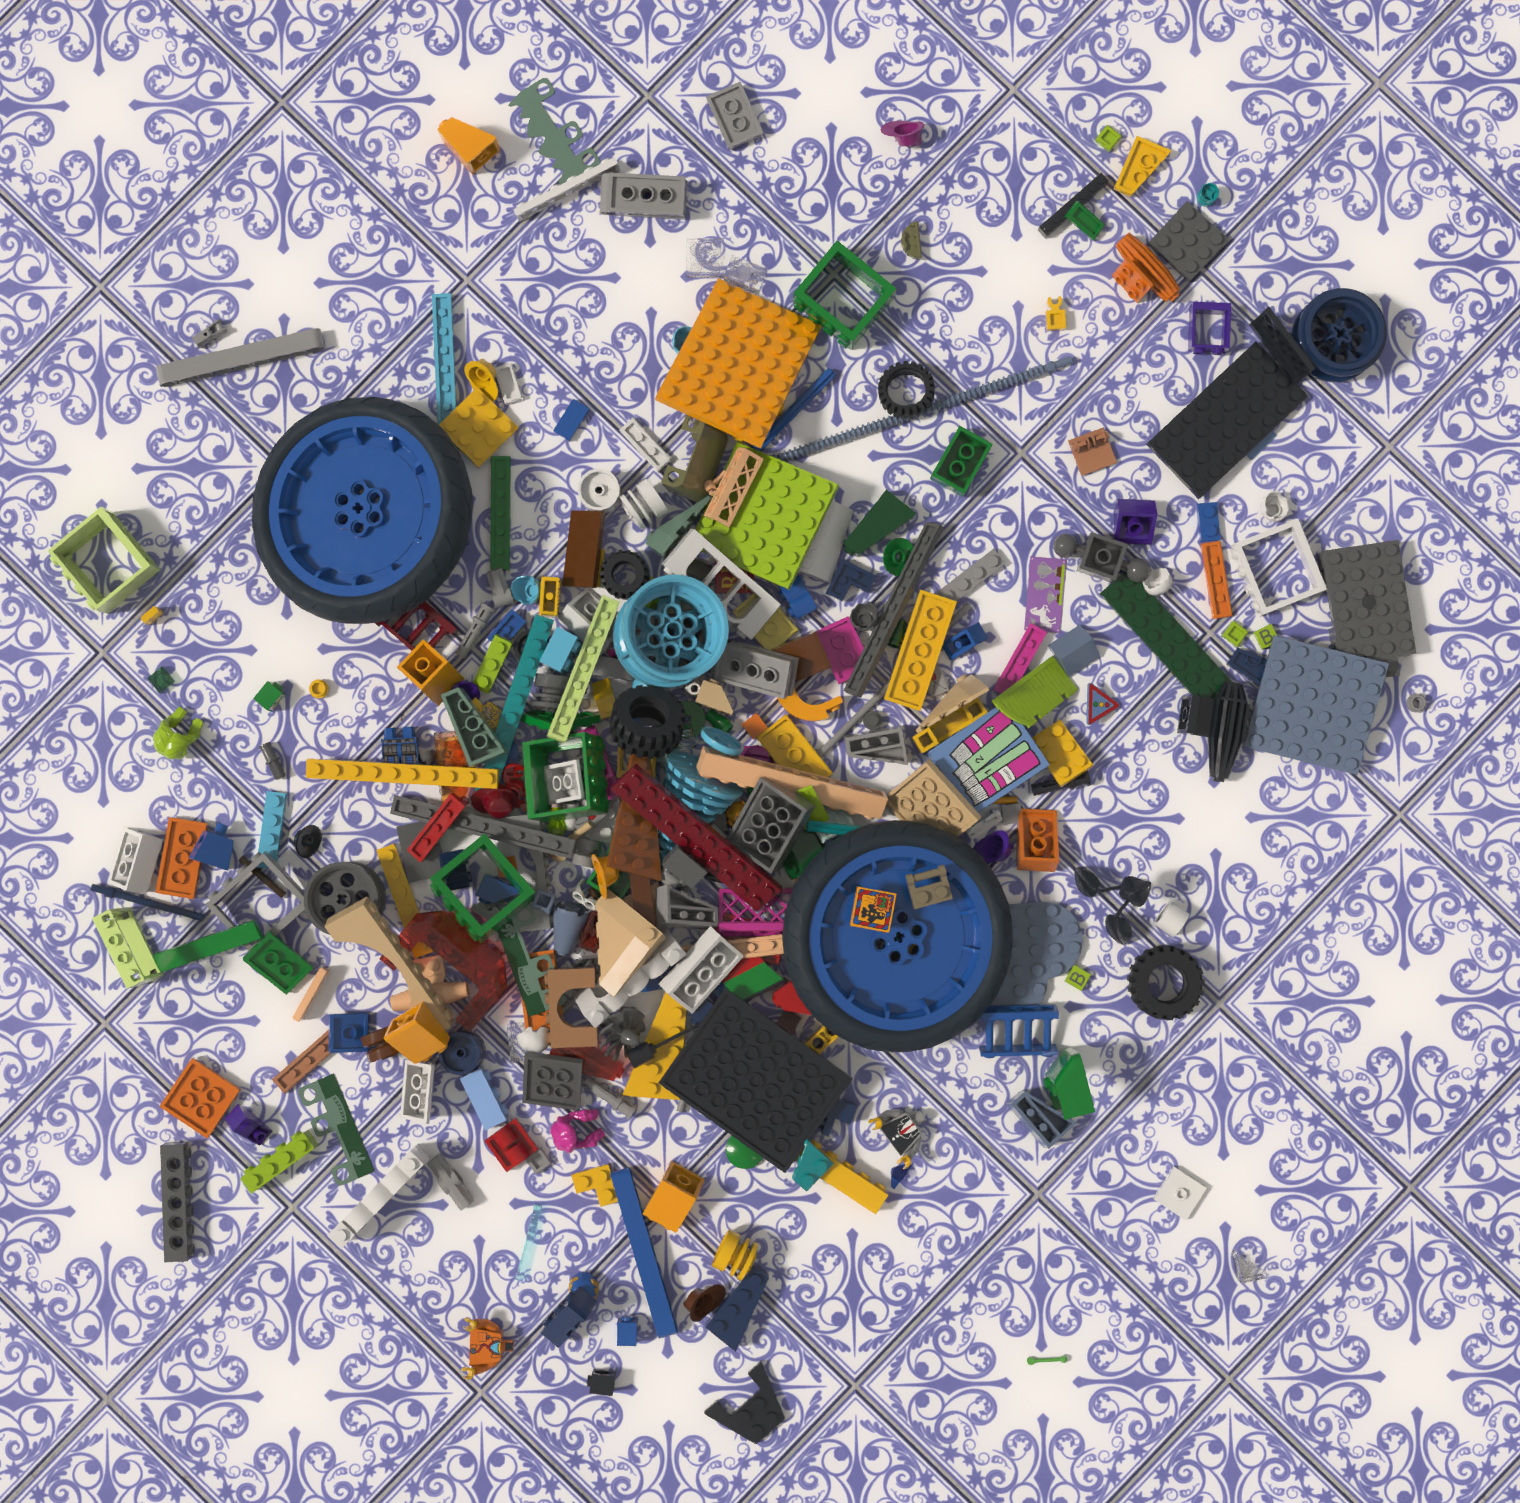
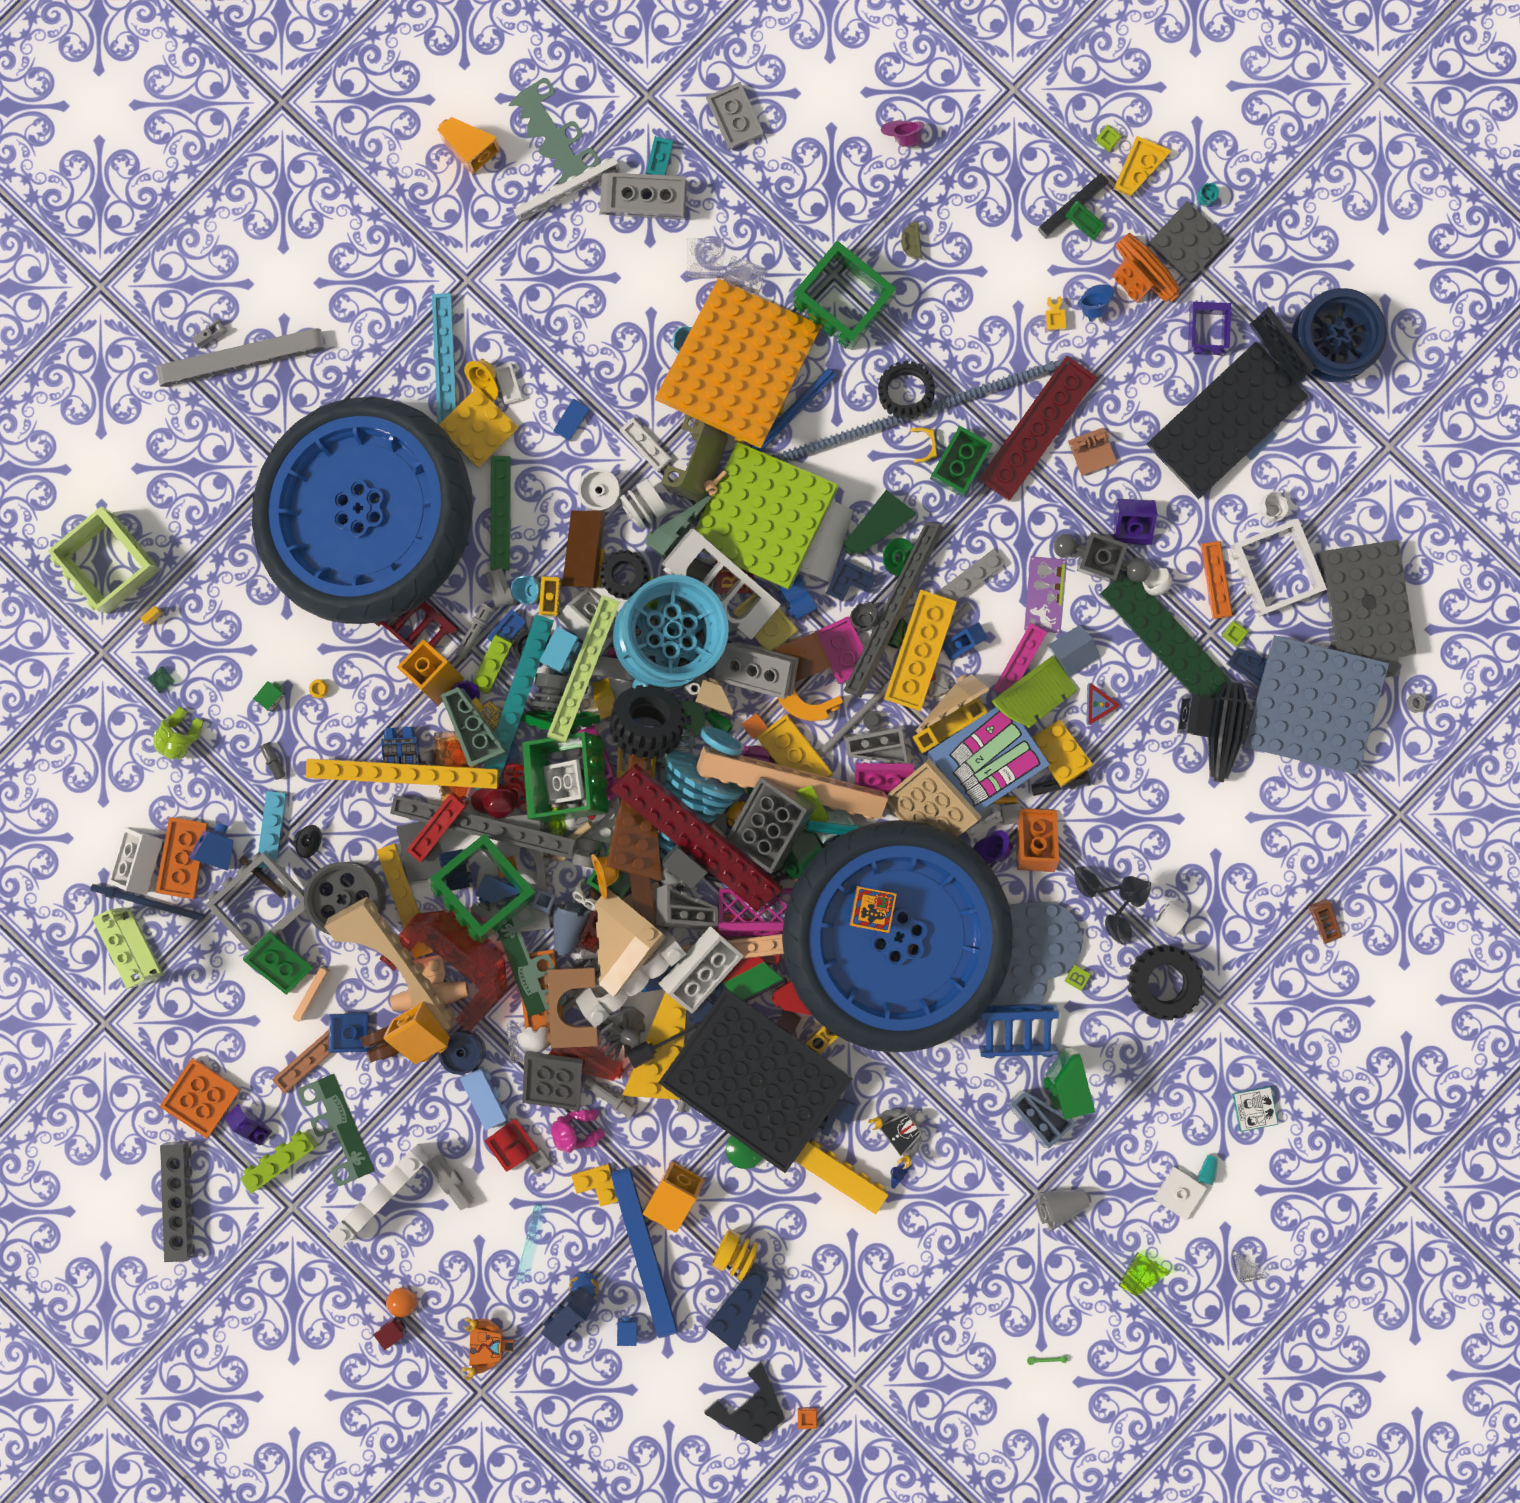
(208, 945): green tile -> none
(390, 1333): none -> dark red brick
(401, 1302): none -> orange hair
(417, 1091): white slope -> none
(601, 1382): black brick -> none
(659, 156): none -> teal plate
(702, 1302): reddish brown piece -> none
(727, 483): light nougat fence -> none
(780, 875): none -> black wheel
(807, 1418): none -> orange tile
(810, 1166): teal wing -> none
(881, 775): none -> dark pink plate
(929, 893): dark tan plate -> none
(930, 432): none -> yellow cap
(1037, 428): none -> dark red plate
(1060, 1206): none -> light grey cone
(1095, 301): none -> blue piece
(1142, 1274): none -> clear neon green wing
(1208, 522): blue plate -> none
(1208, 1171): none -> teal cone
(1255, 1108): none -> tile
(1264, 636): lime tile -> none
(1316, 915): none -> dark orange slope

